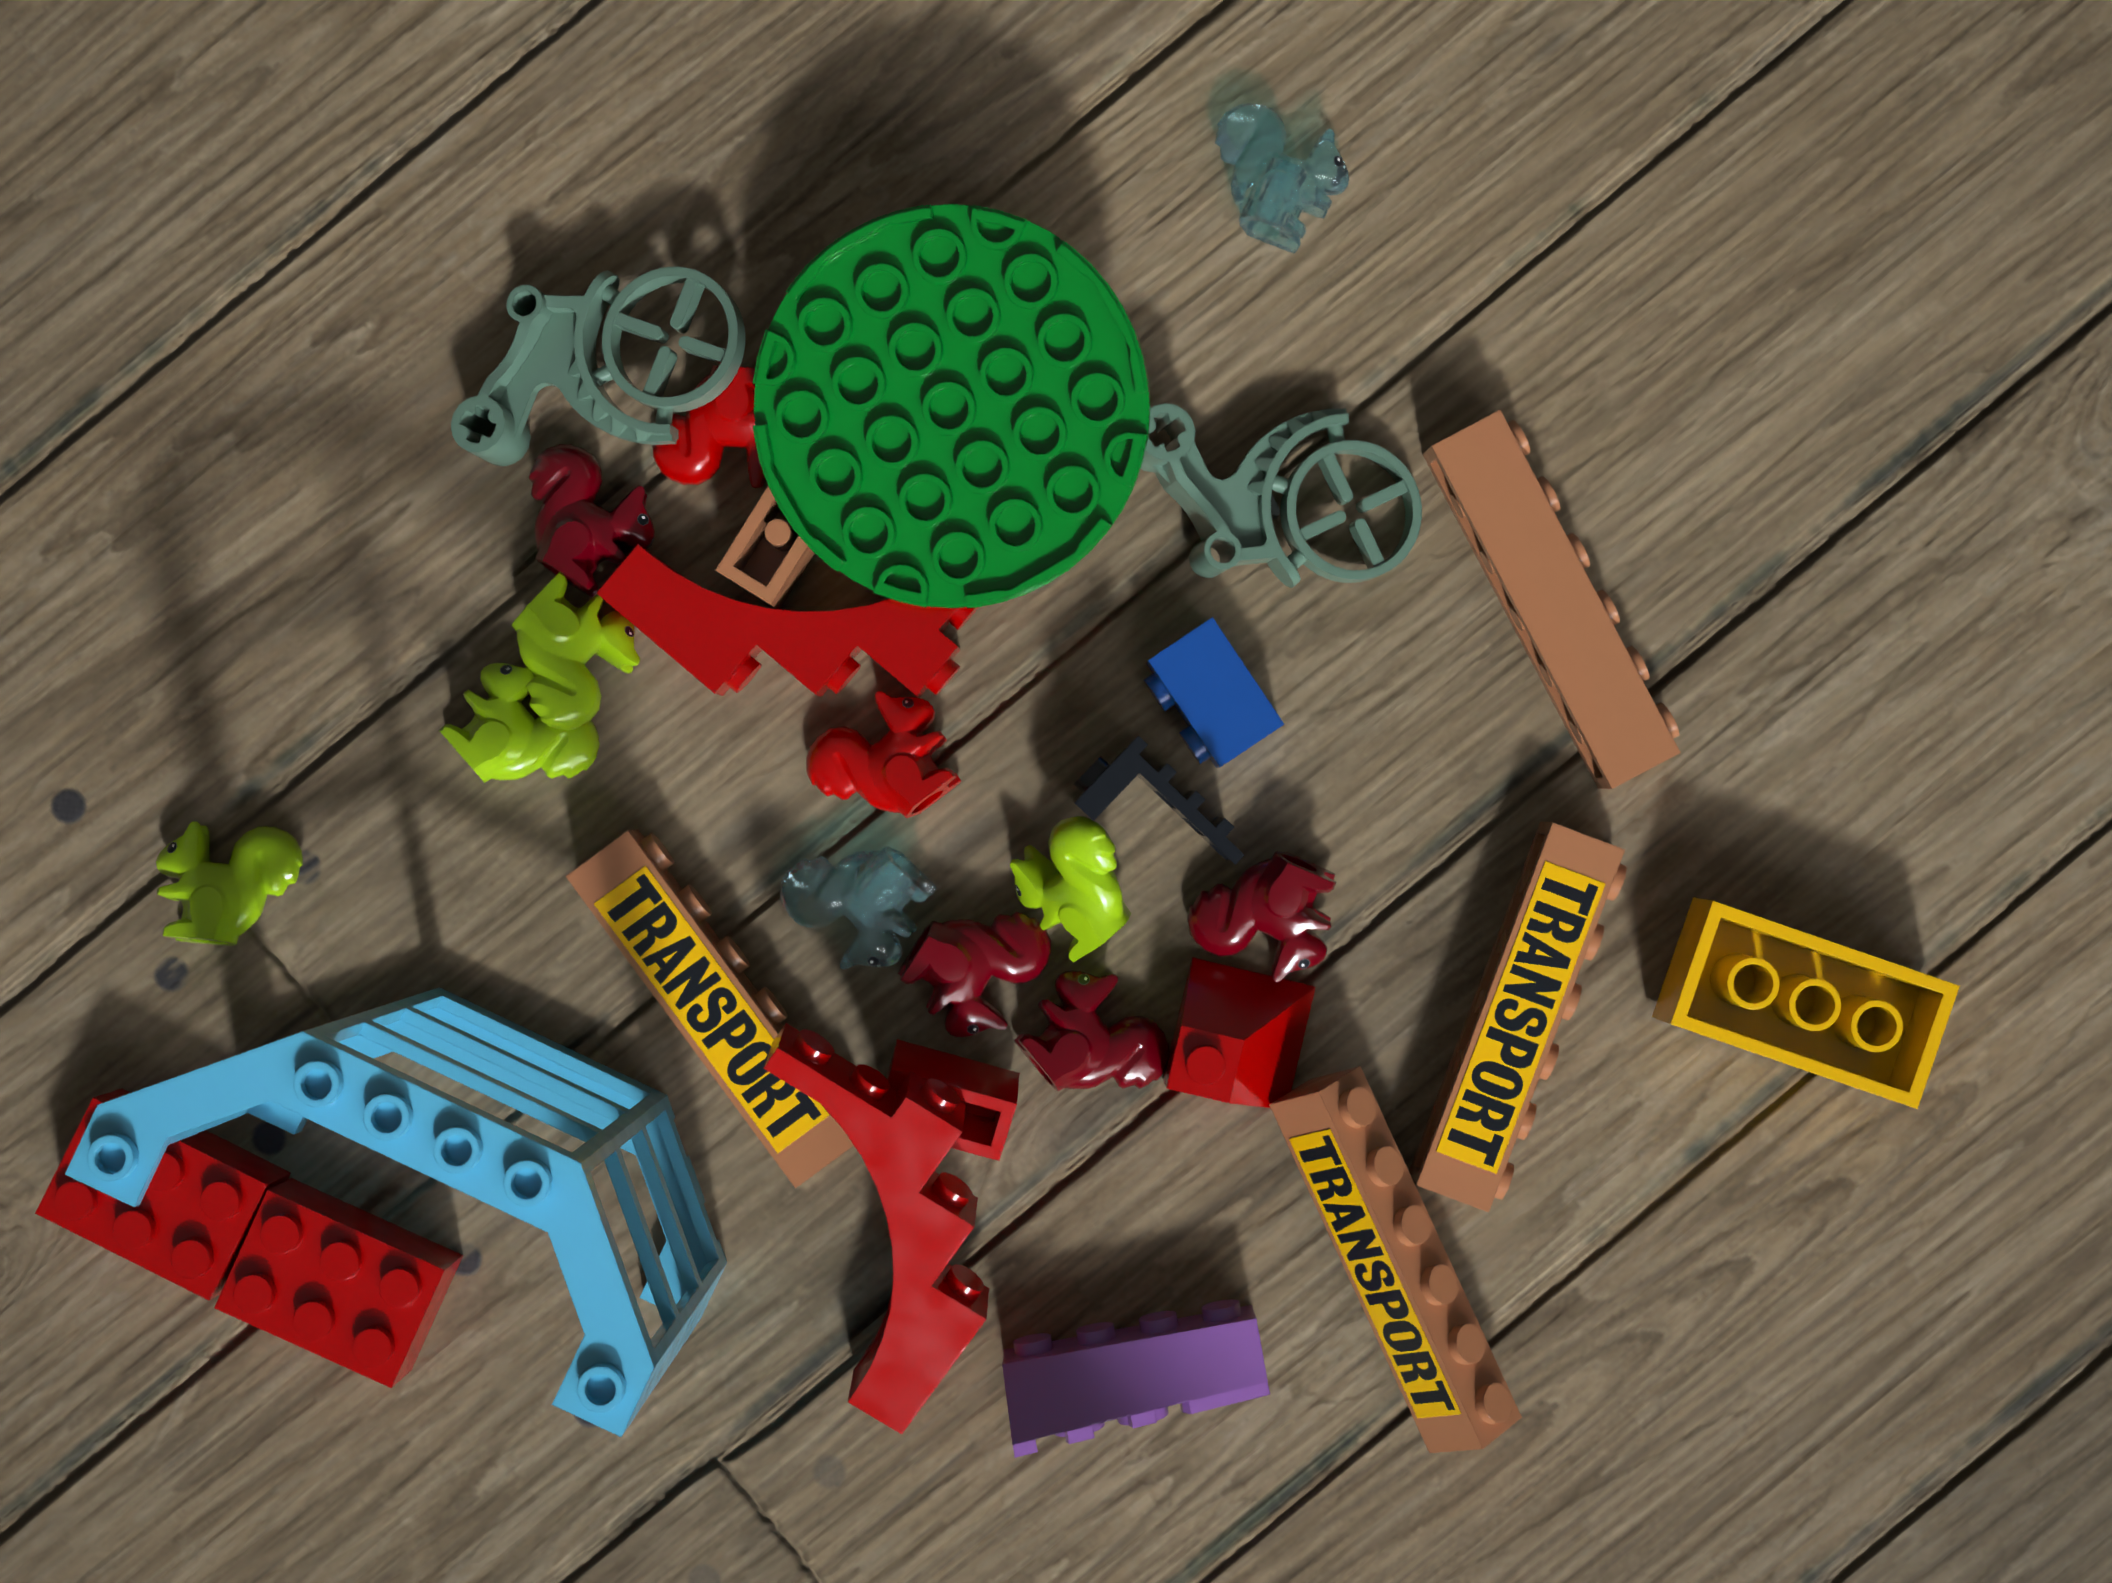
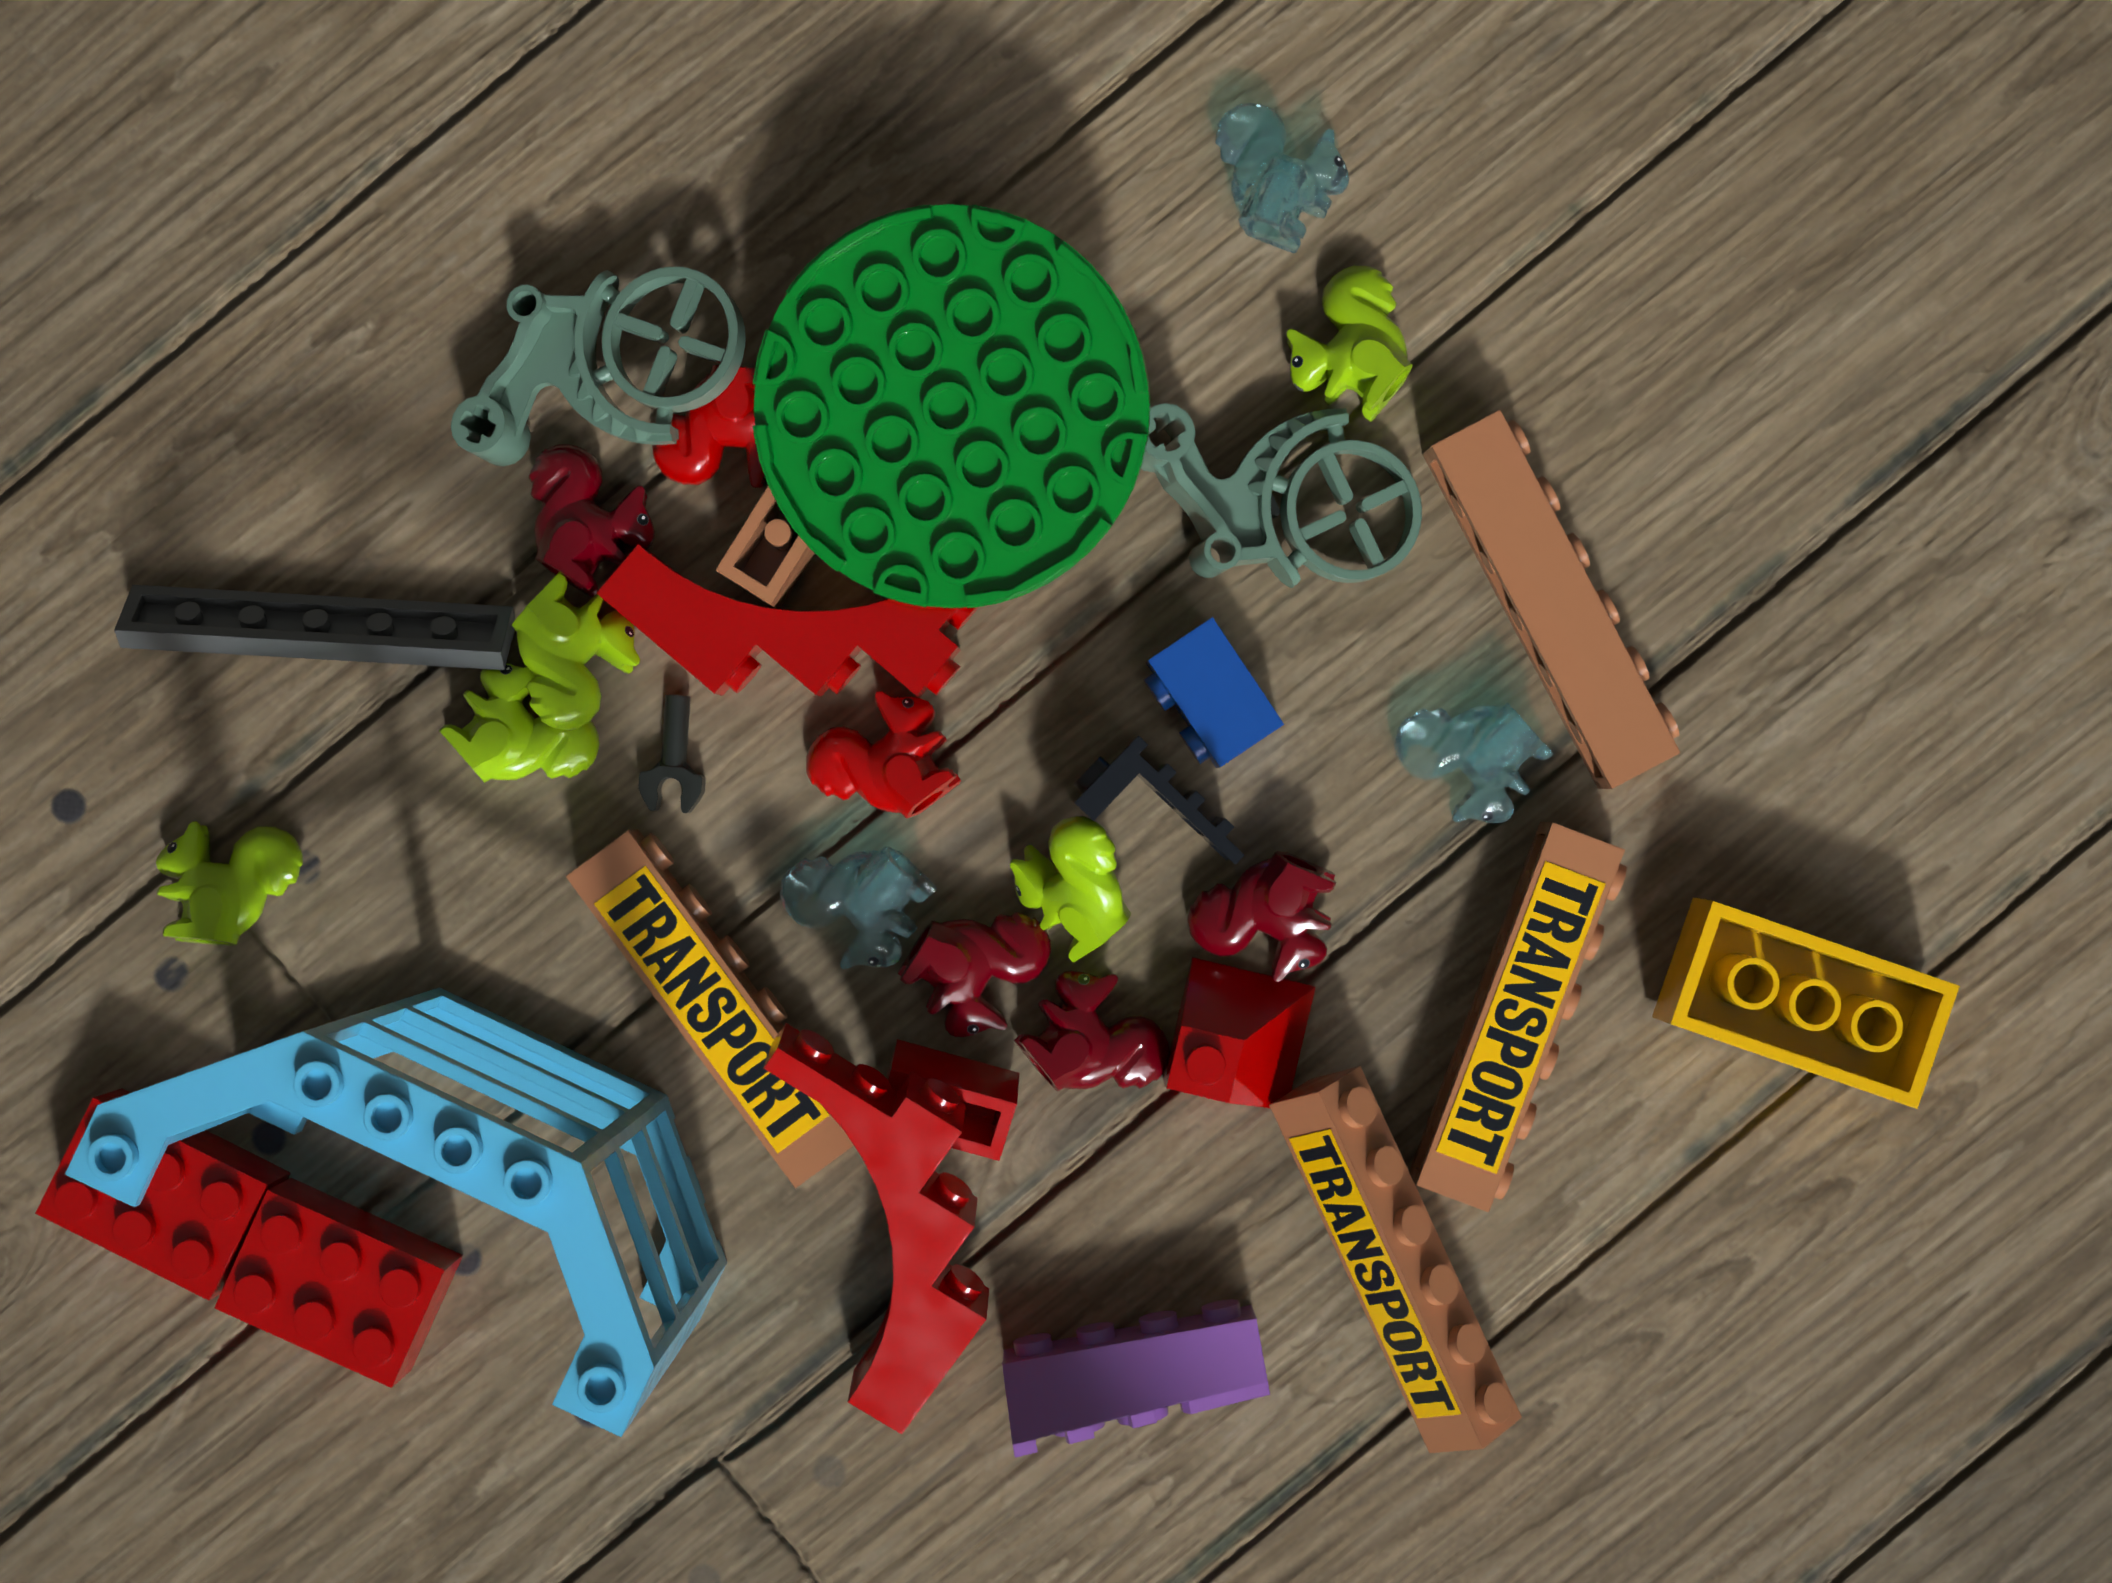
(316, 627): none -> dark grey plate
(673, 759): none -> pearl dark grey bar
(1366, 351): none -> lime animal
(1483, 744): none -> clear light blue animal

